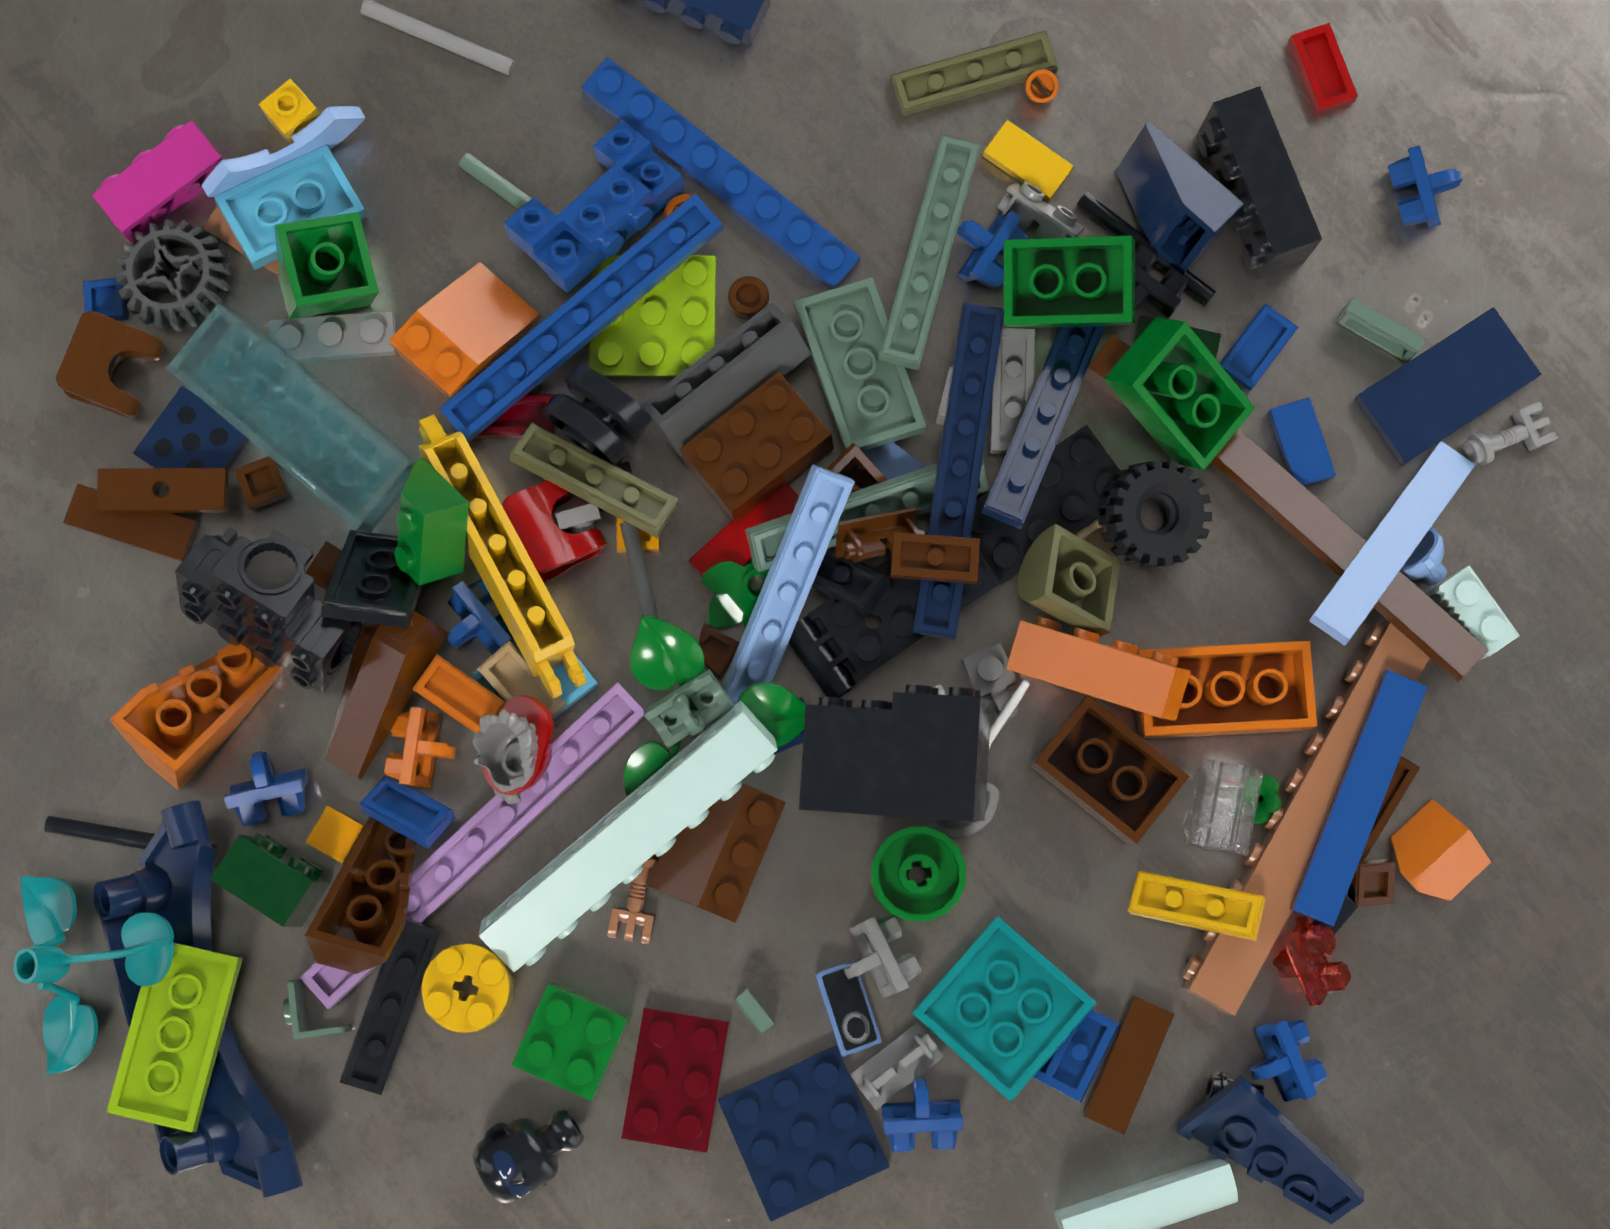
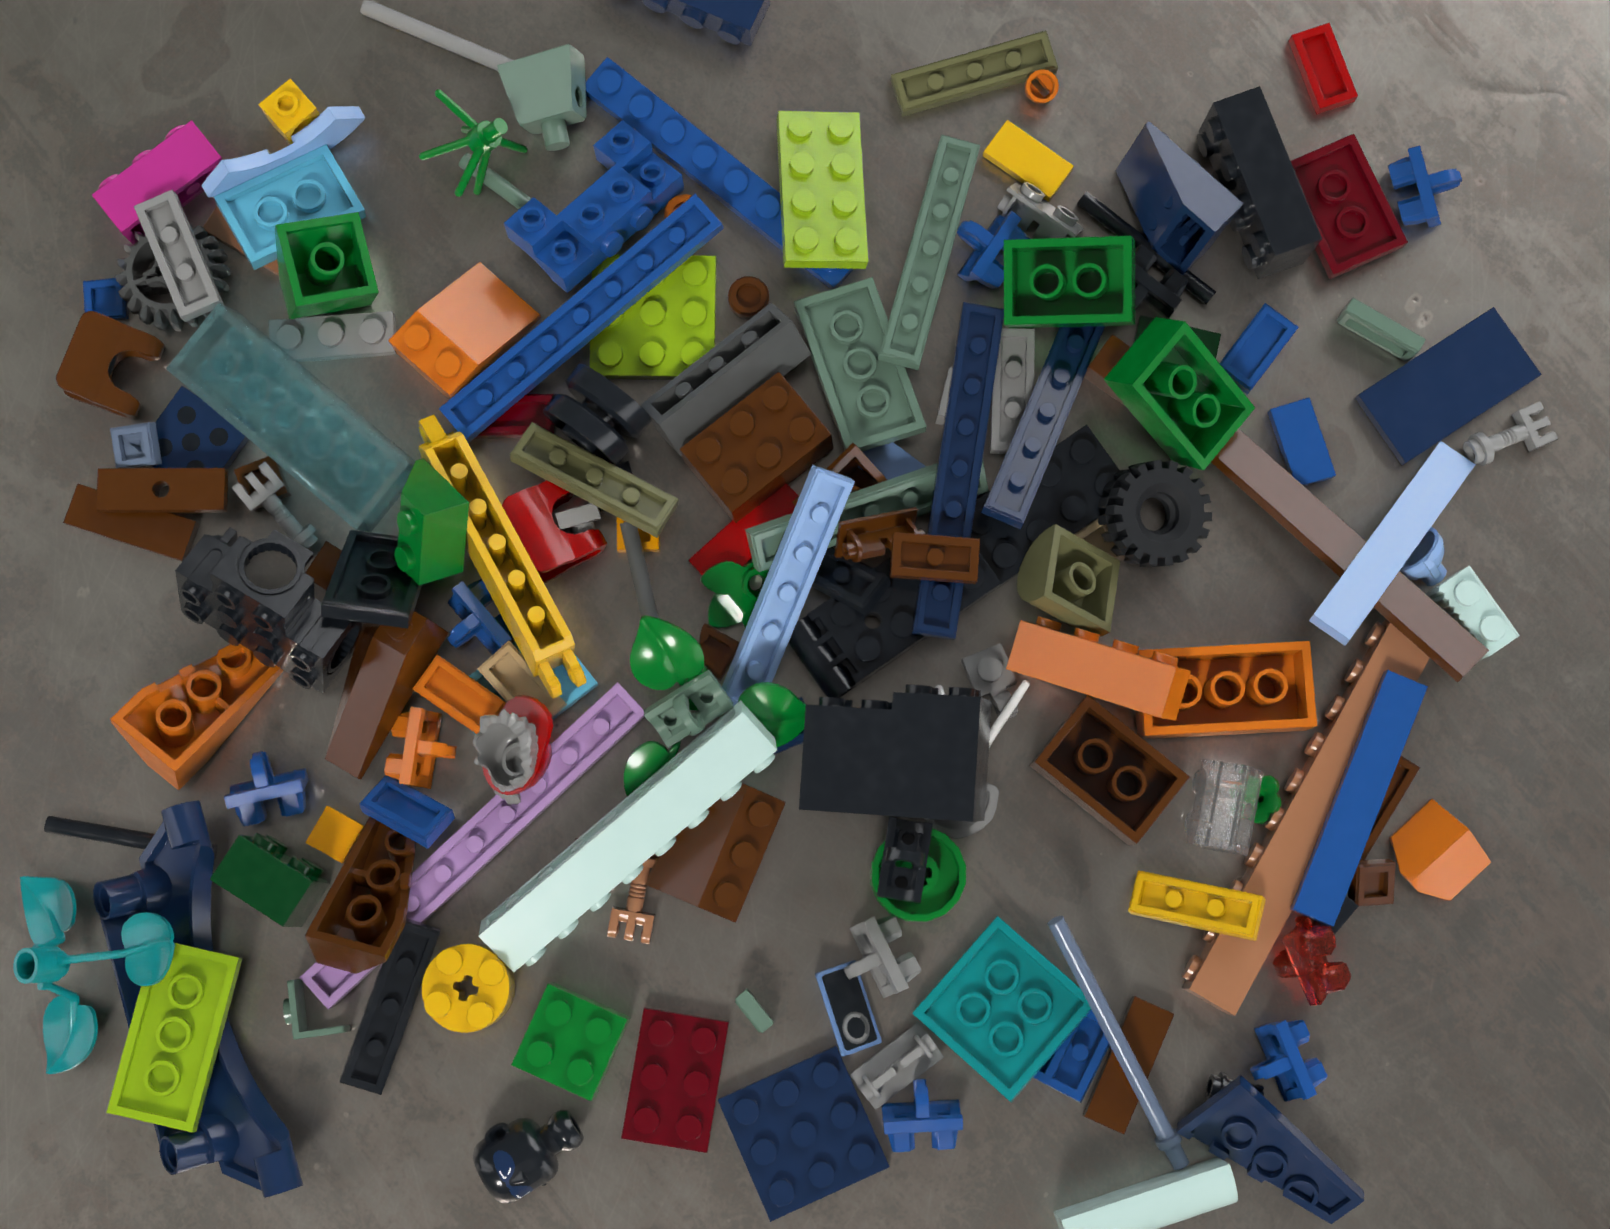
(136, 445): none -> sand blue tile
(178, 255): none -> light grey plate
(266, 496): none -> light grey hinge
(480, 139): none -> green plant
(547, 92): none -> sand green torso
(821, 190): none -> lime plate
(909, 843): none -> black hips
(1166, 1137): none -> sand blue bar
(1347, 206): none -> dark red plate

